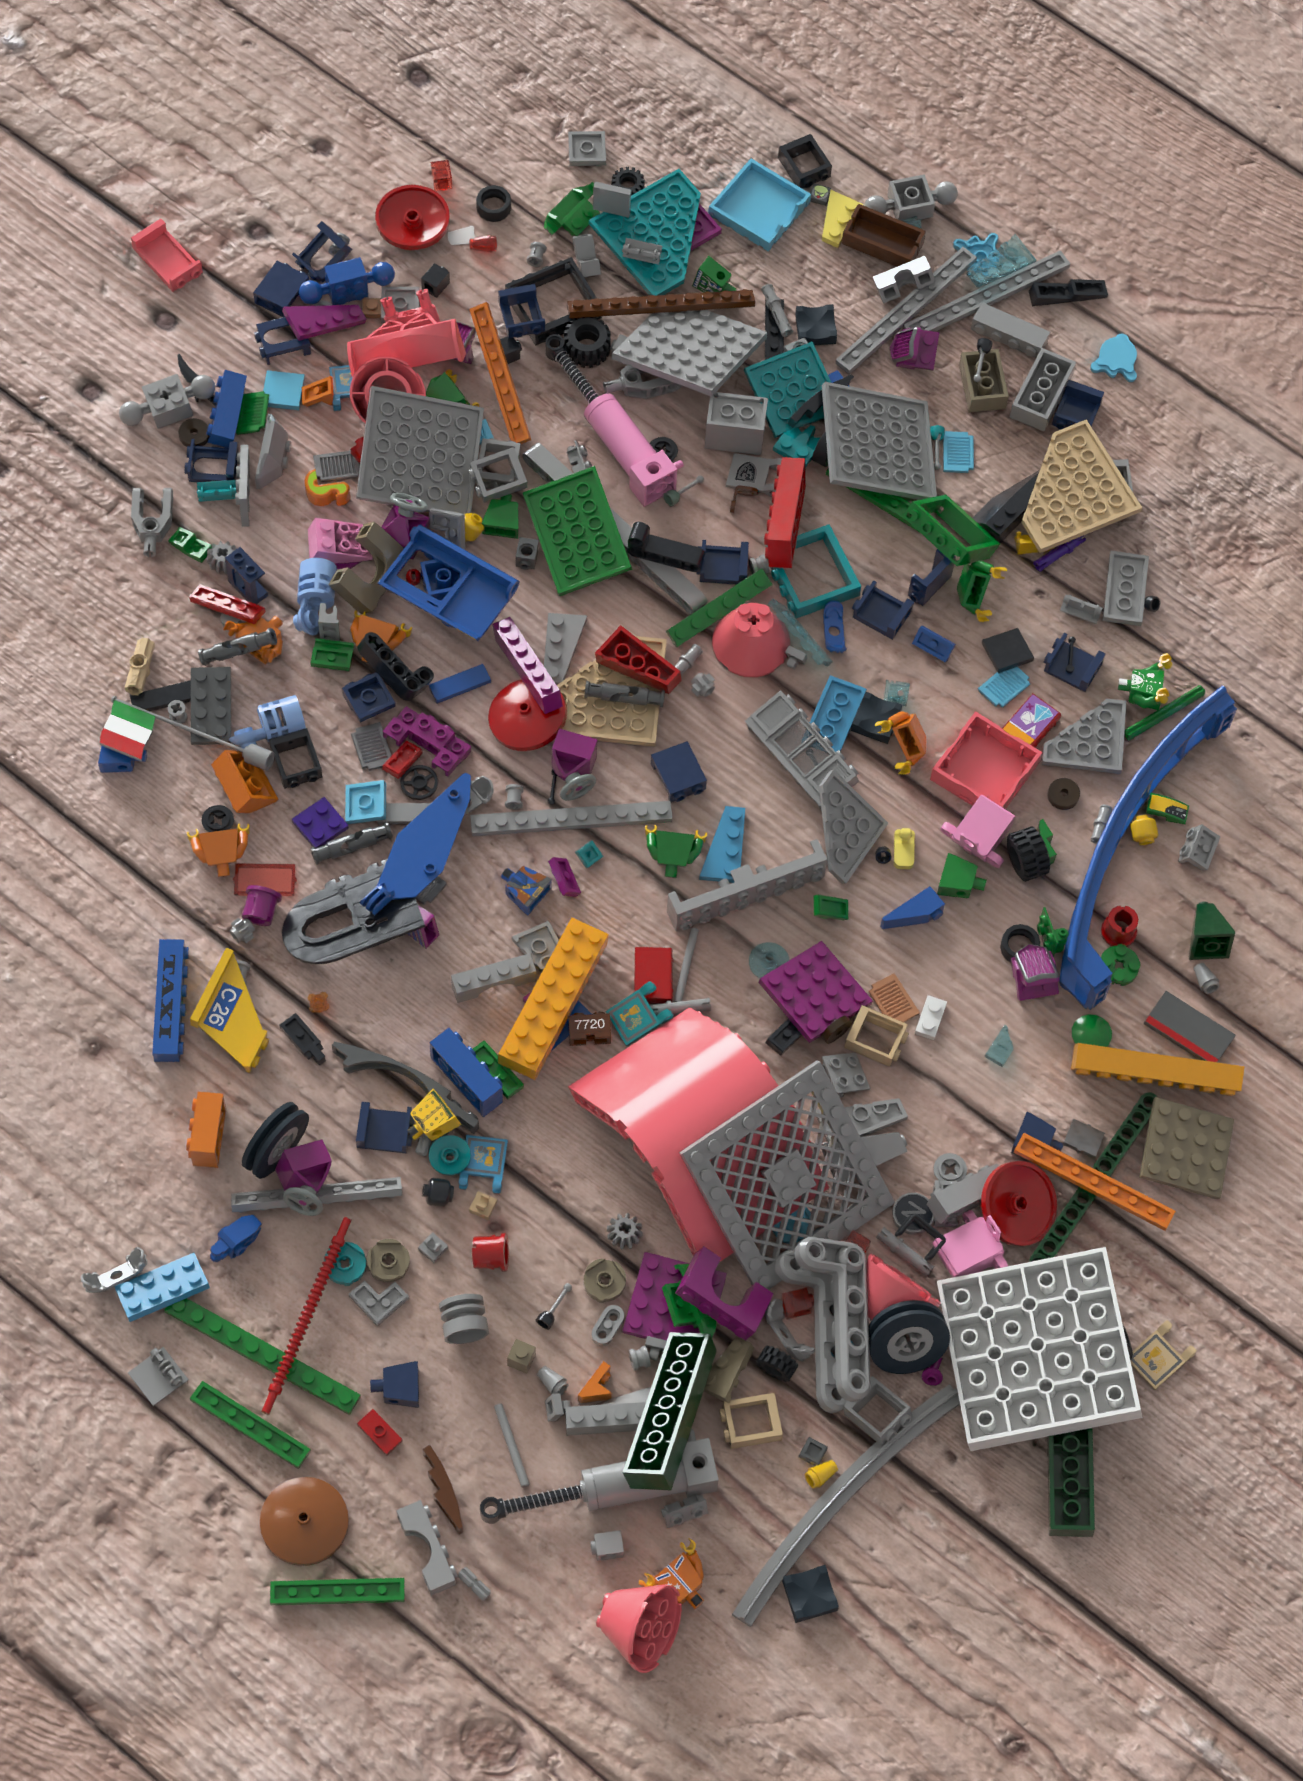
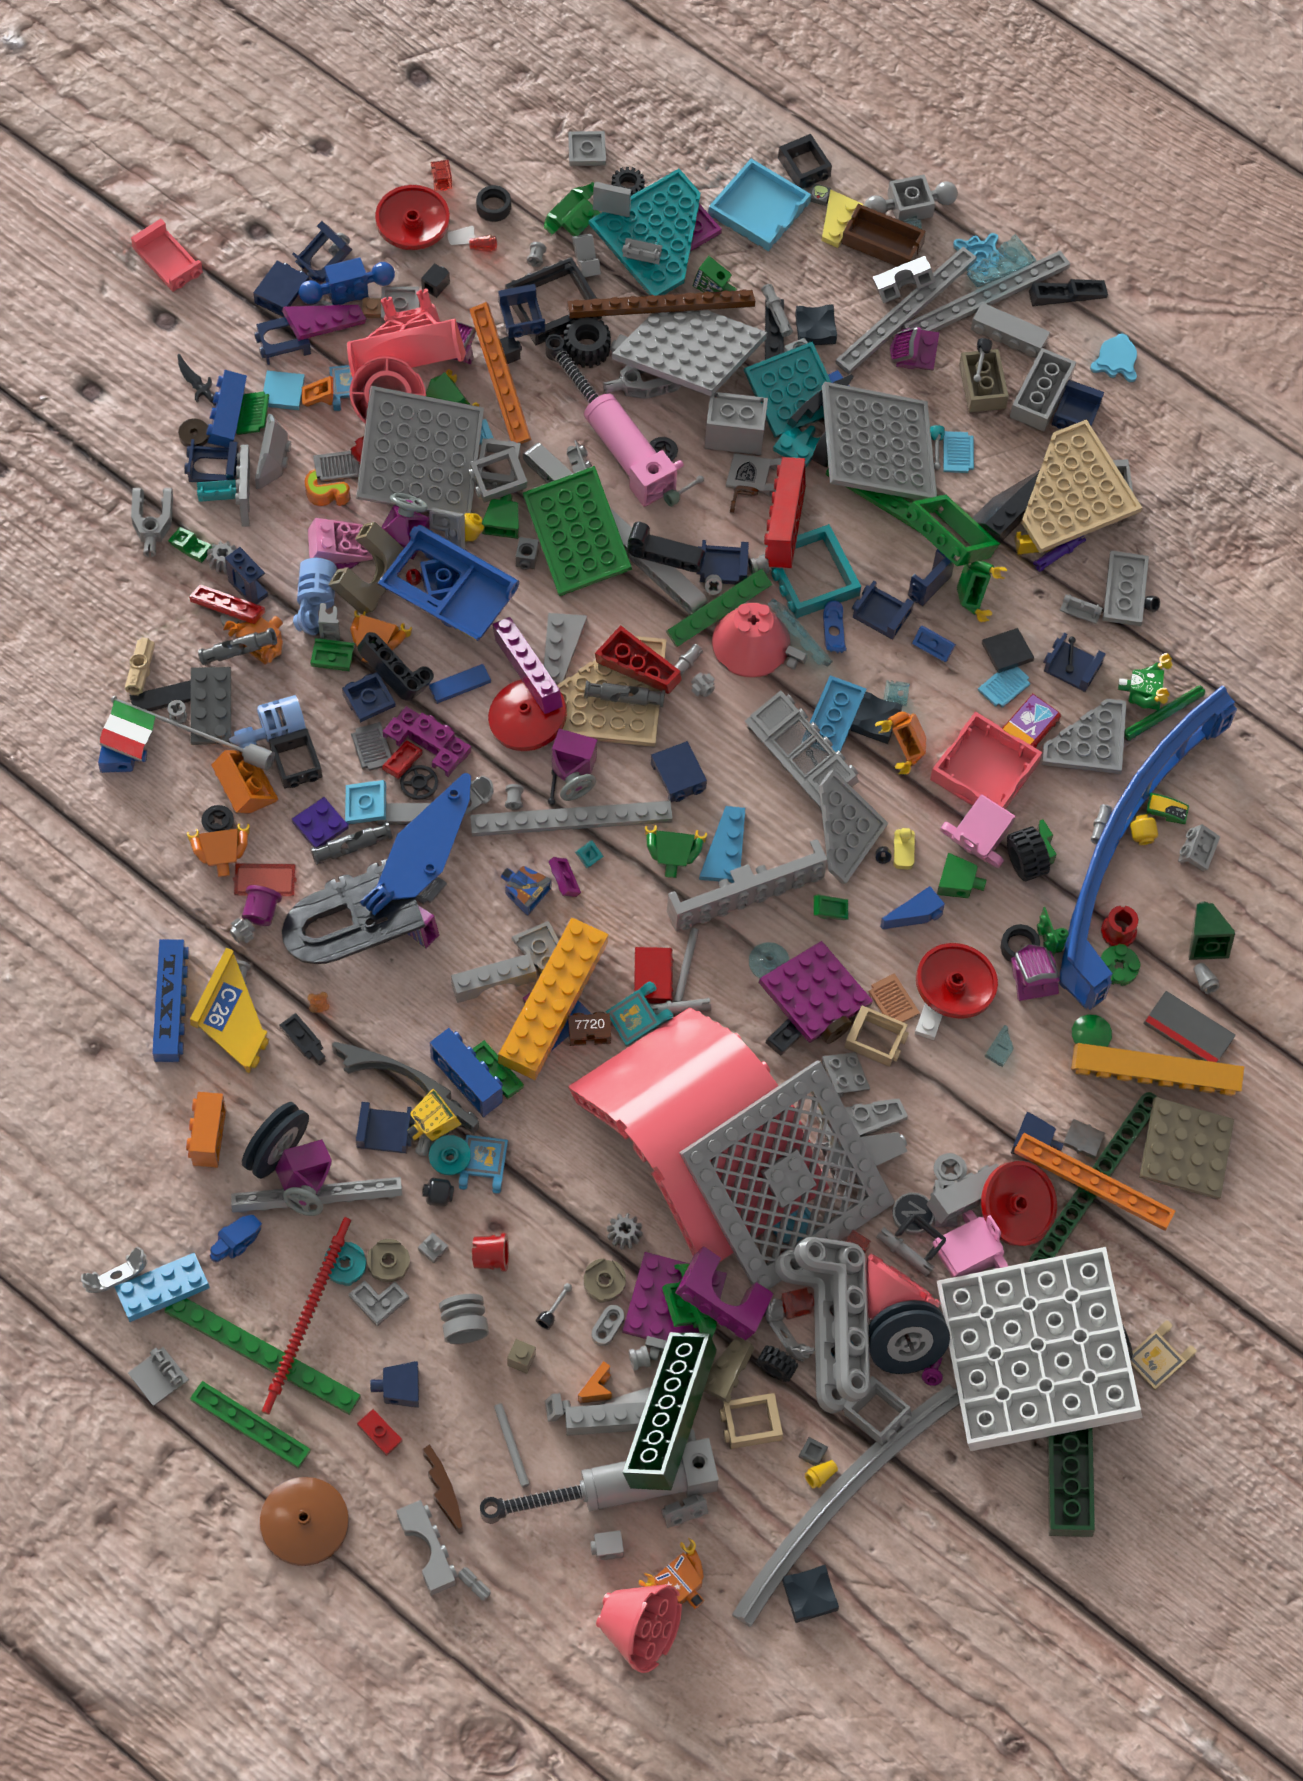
(167, 400): light grey brick -> none
(337, 1591): green plate -> none
(483, 1205): tan tile -> none
(553, 1382): light grey cone -> none
(713, 591): none -> light grey bush
(956, 980): none -> red dish
(1057, 799): dark brown piece -> none

